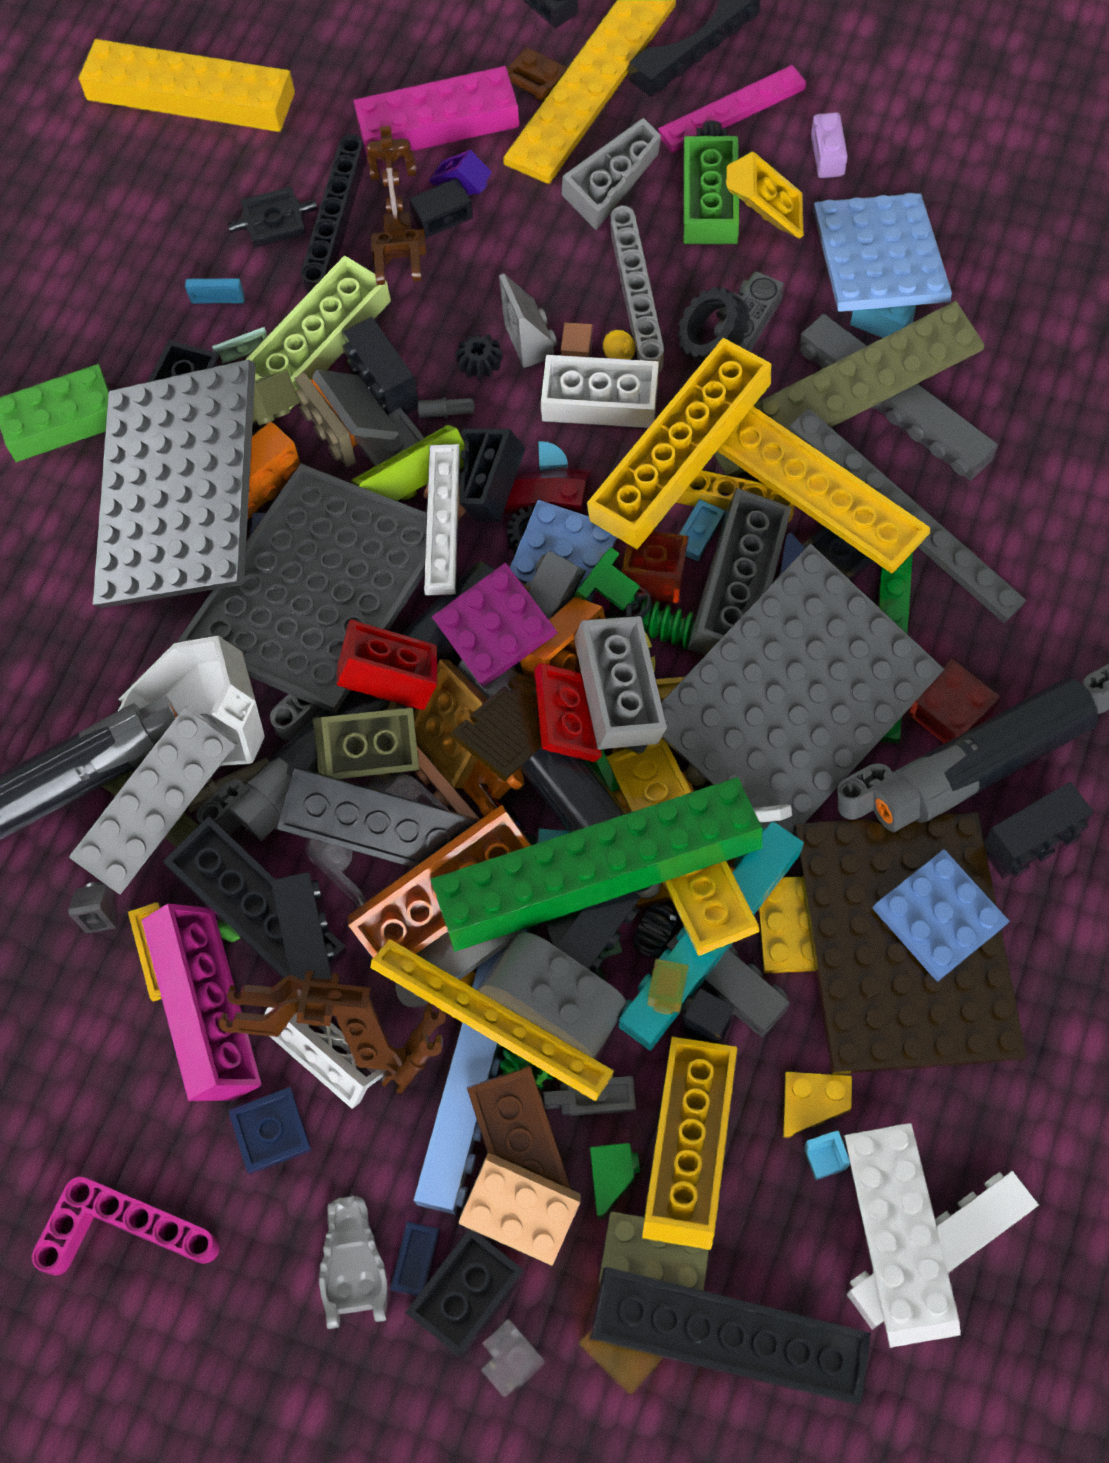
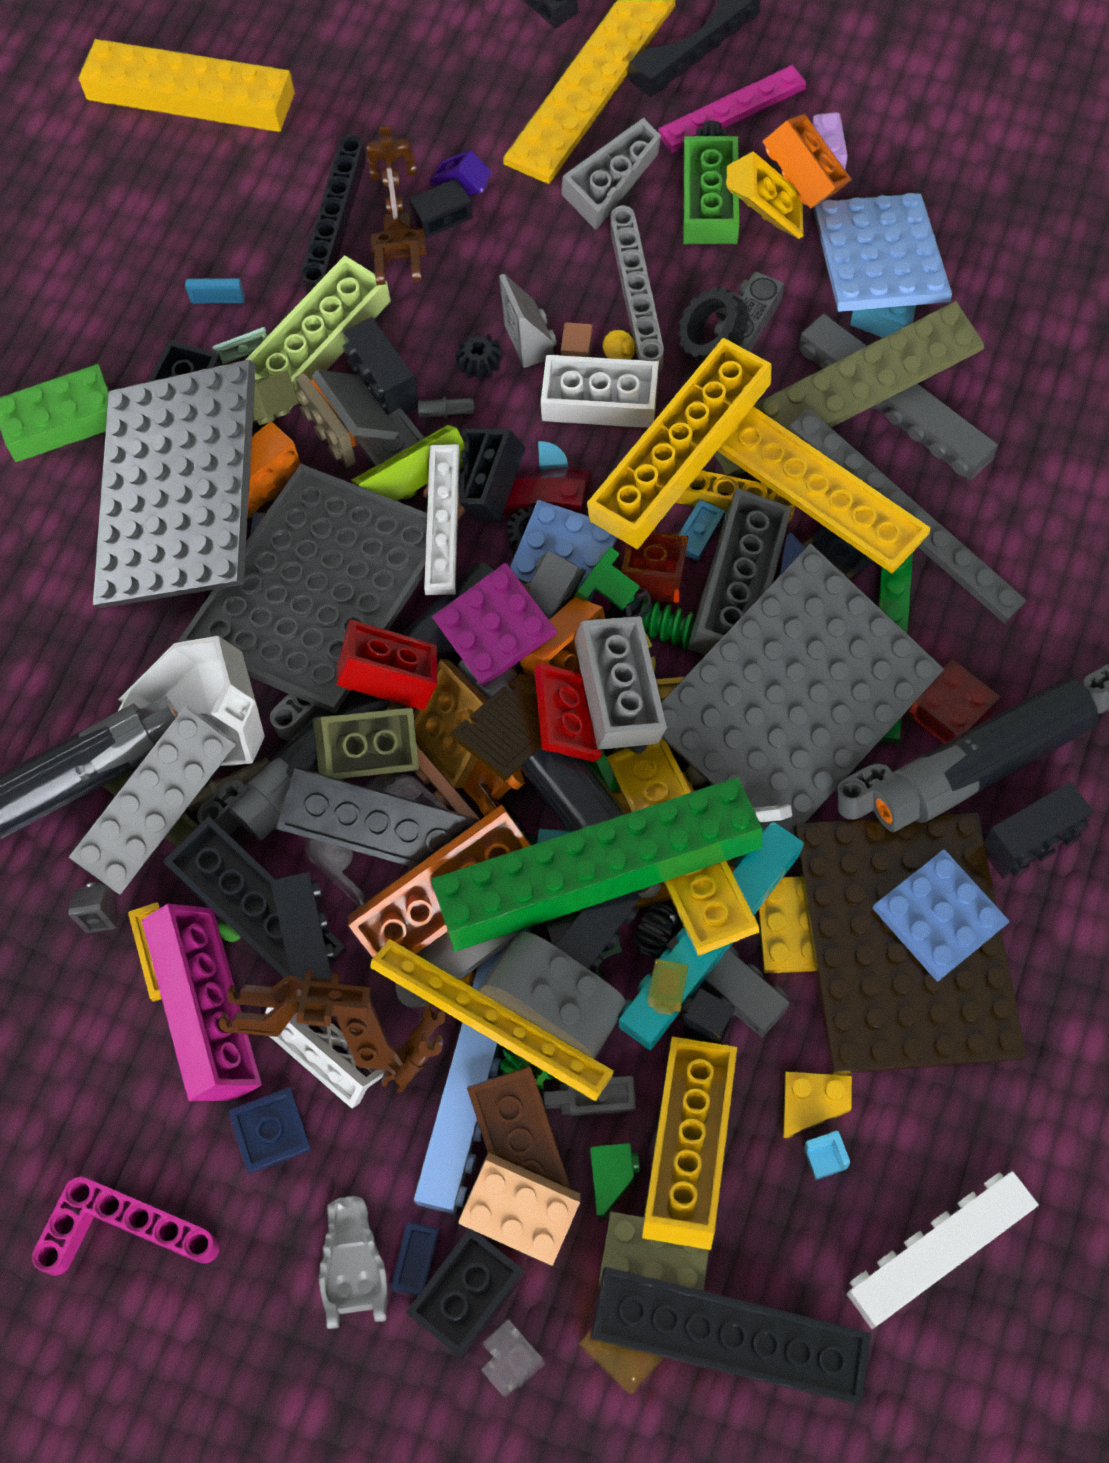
(273, 216): black plate -> none
(441, 110): dark pink brick -> none
(537, 69): reddish brown plate -> none
(806, 160): none -> orange brick
(902, 1236): white brick -> none

